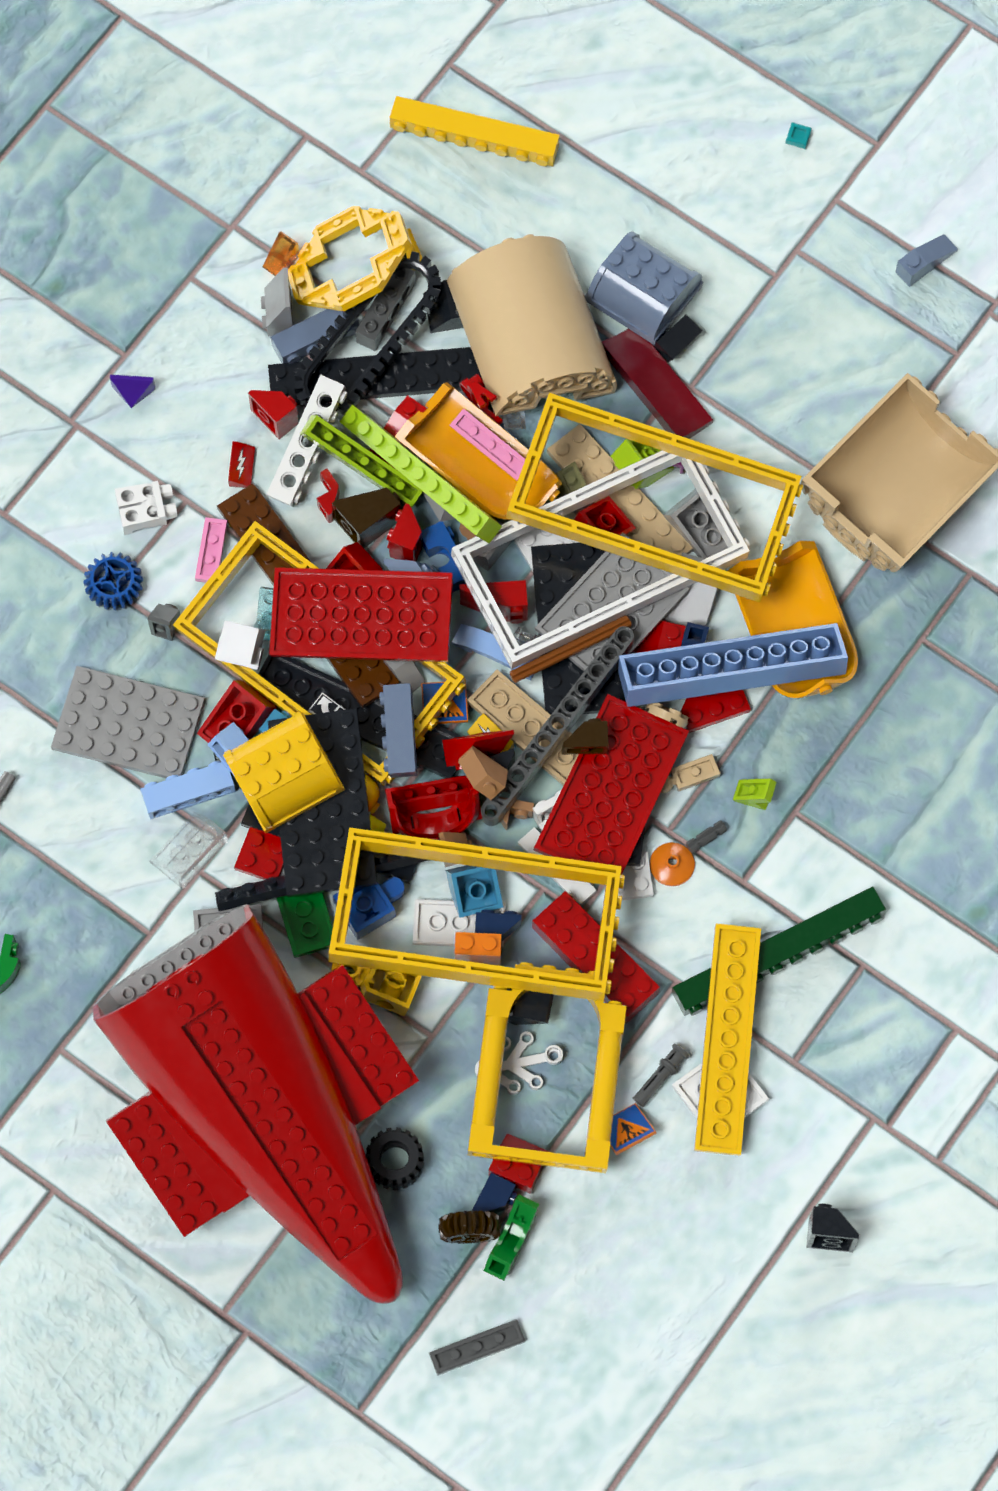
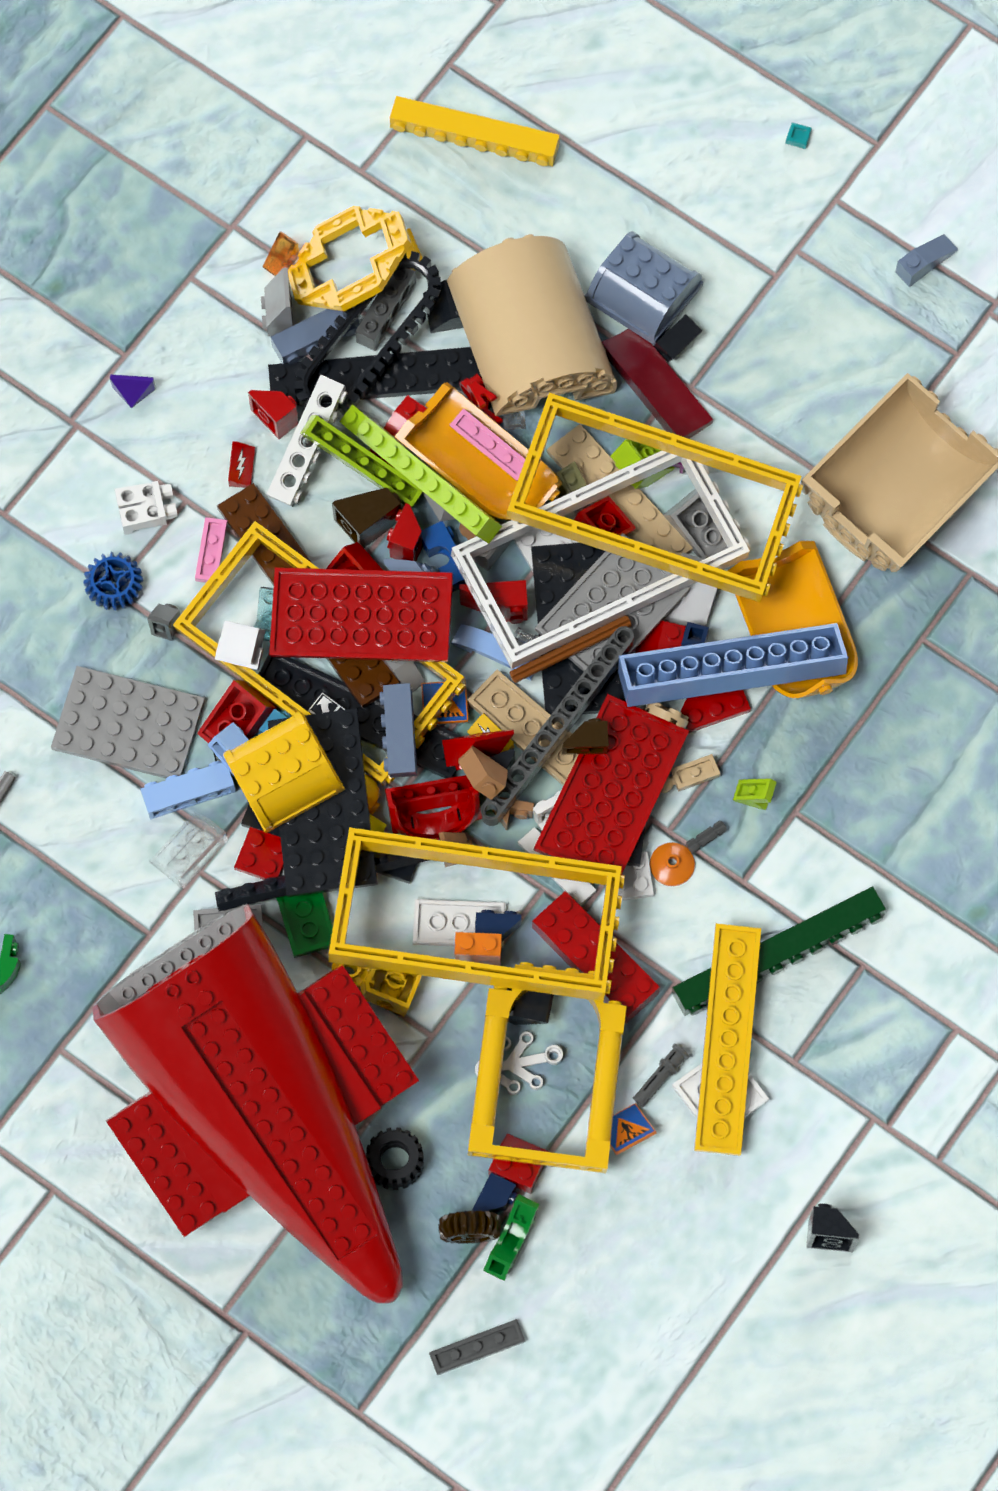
(325, 501): red slope -> none
(373, 906): blue brick -> none
(474, 889): dark azure slope -> none

